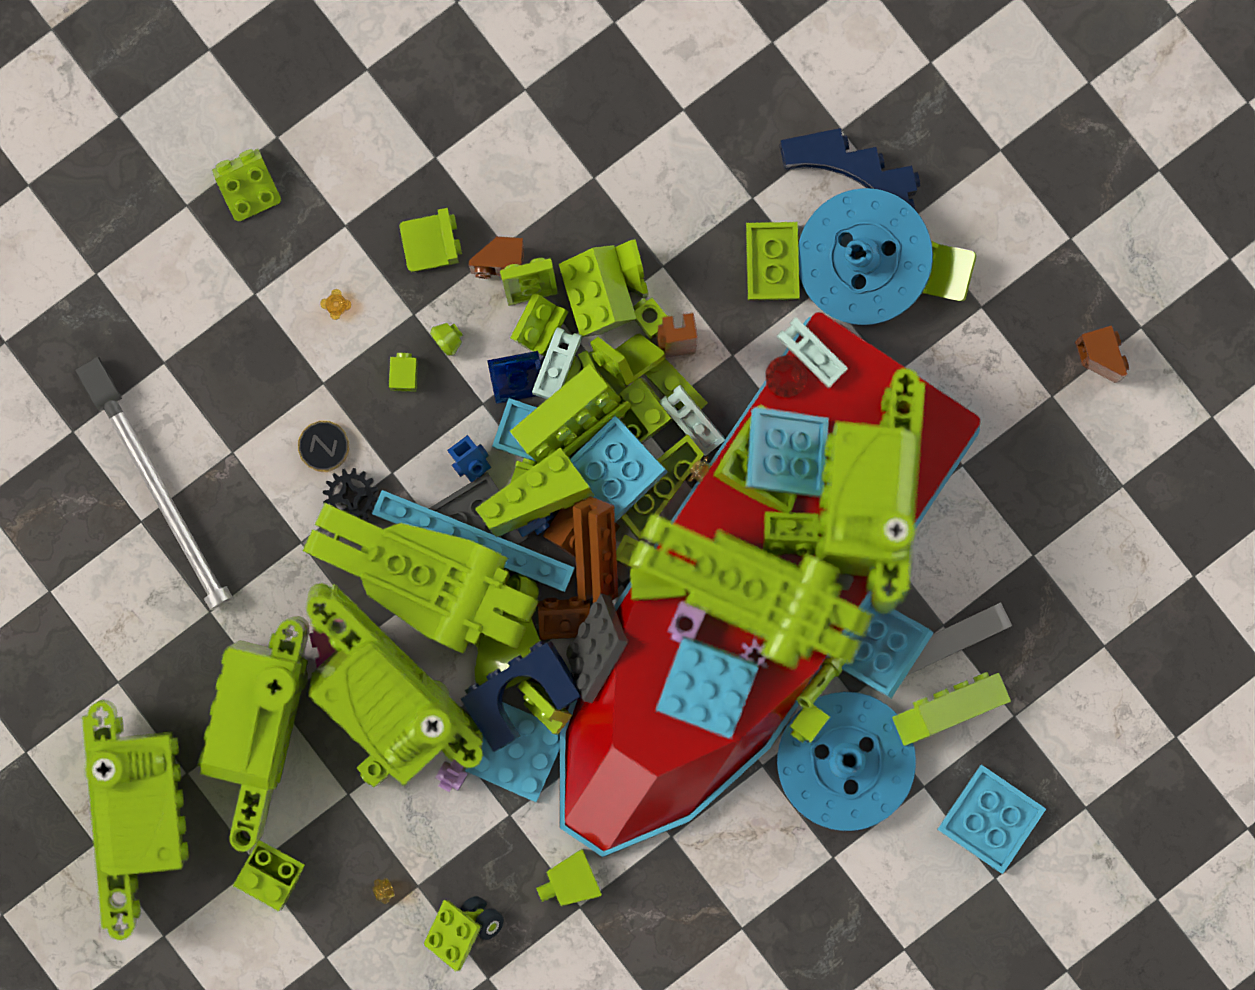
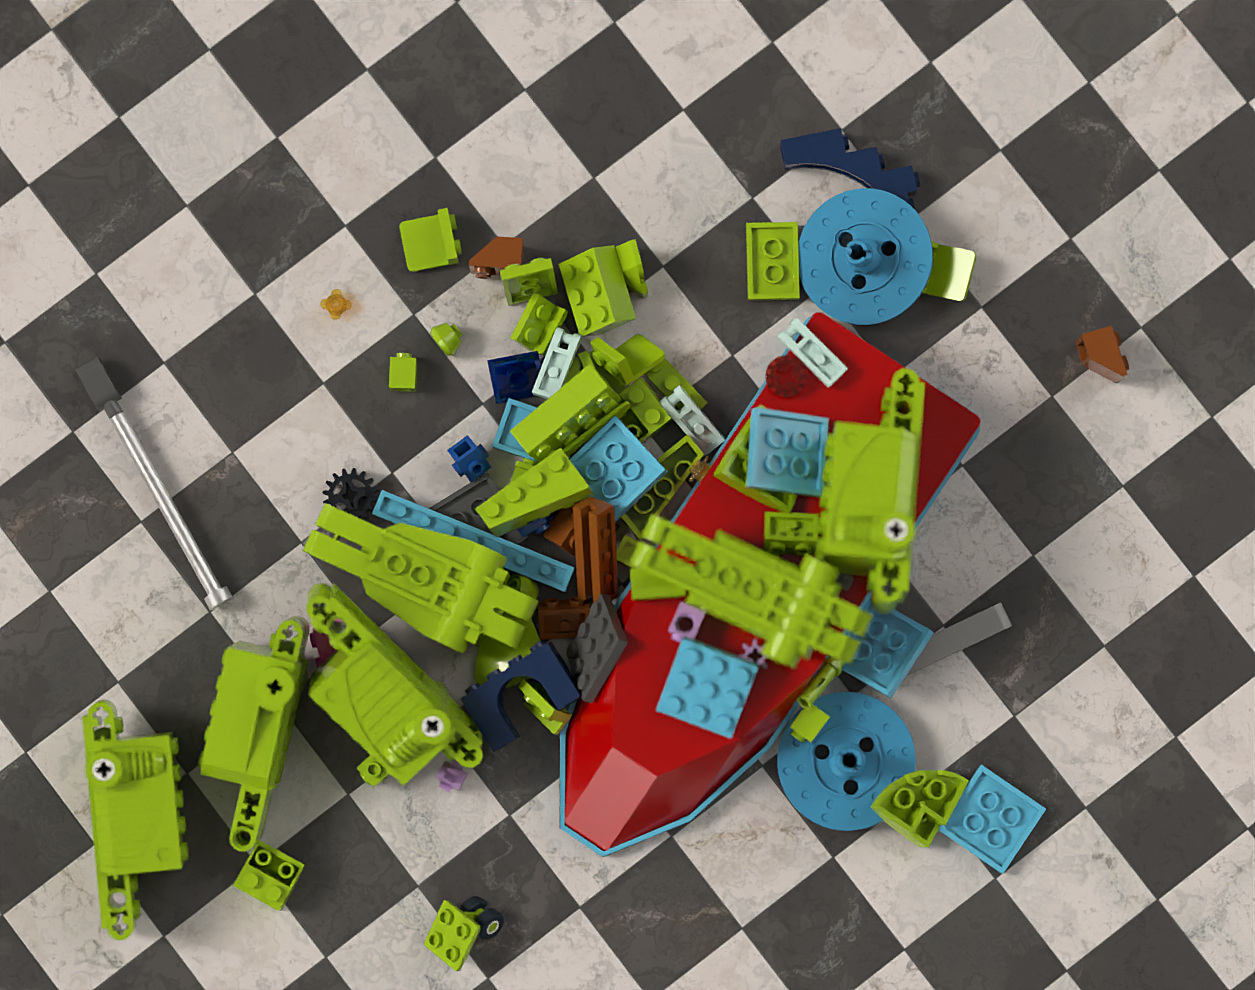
(246, 184): lime bracket -> none
(323, 446): black tile -> none
(383, 890): clear yellow plate -> none
(525, 761): medium azure plate -> none
(570, 881): lime torso -> none
(640, 308): lime brick -> none
(677, 340): dark orange brick -> none
(920, 803): none -> lime brick
(951, 708): lime wedge -> none

